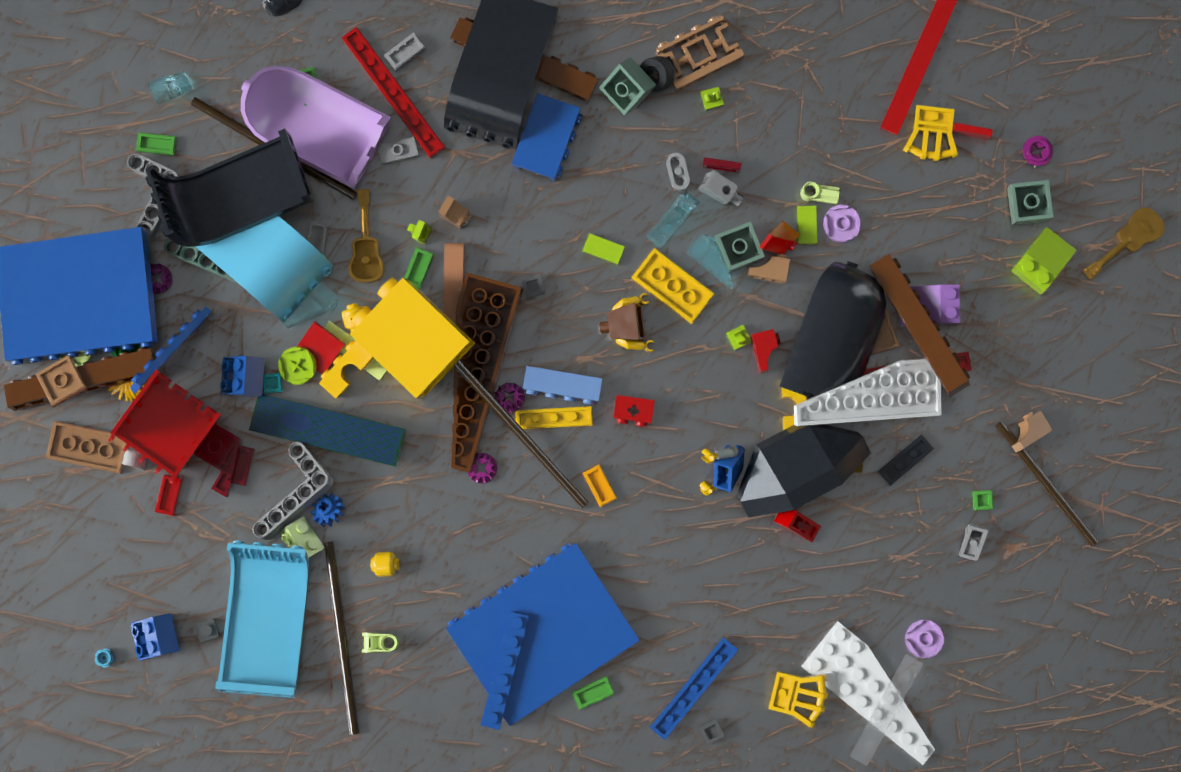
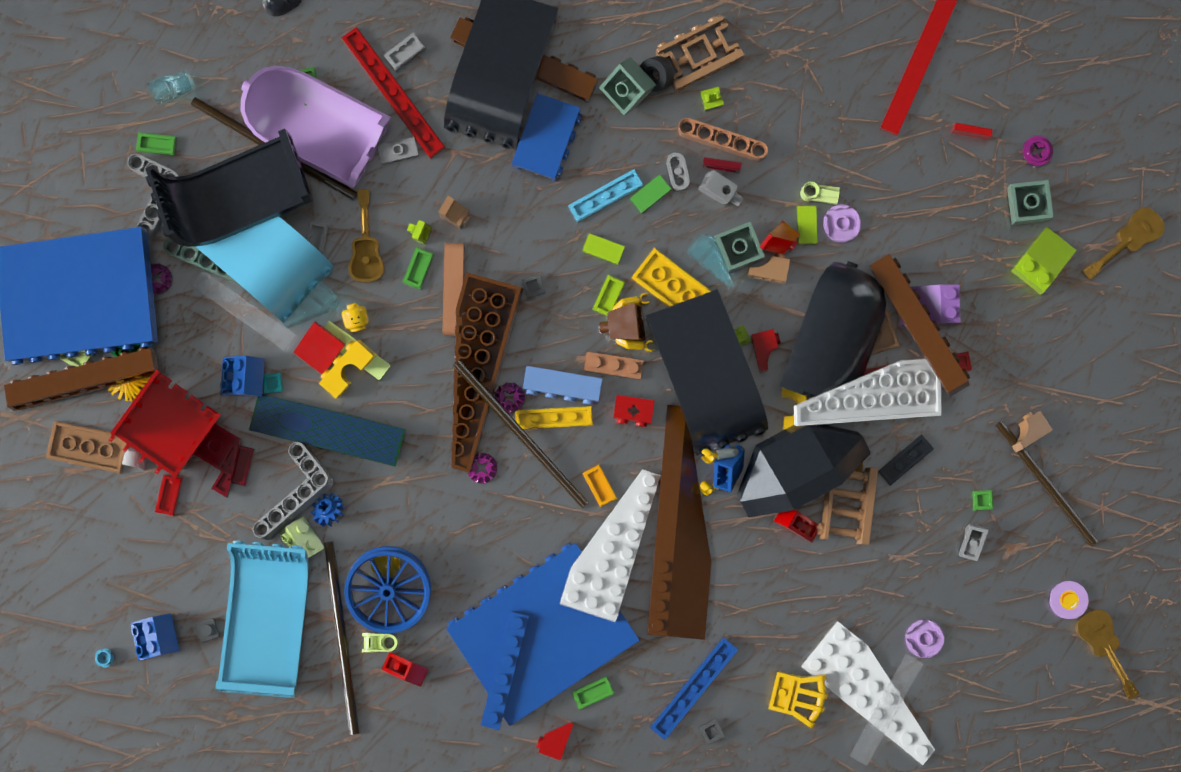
(61, 381): medium nougat tile -> none
(174, 343): blue plate -> none
(243, 310): none -> clear tile
(297, 365): lime tile -> none
(387, 589): none -> blue wheel
(405, 669): none -> red slope
(410, 336): yellow brick -> none
(555, 741): none -> red slope
(604, 566): none -> white wing
(606, 195): none -> medium azure tile
(608, 295): none -> lime tile
(613, 365): none -> nougat plate
(650, 194): none -> bright green tile
(673, 219): clear light blue slope -> none
(681, 541): none -> reddish brown wedge
(708, 372): none -> black panel
(716, 132): none -> nougat beam
(863, 515): none -> medium nougat fence
(936, 121): yellow plate -> none
(1068, 600): none -> lavender tile
(1098, 632): none -> pearl gold piece

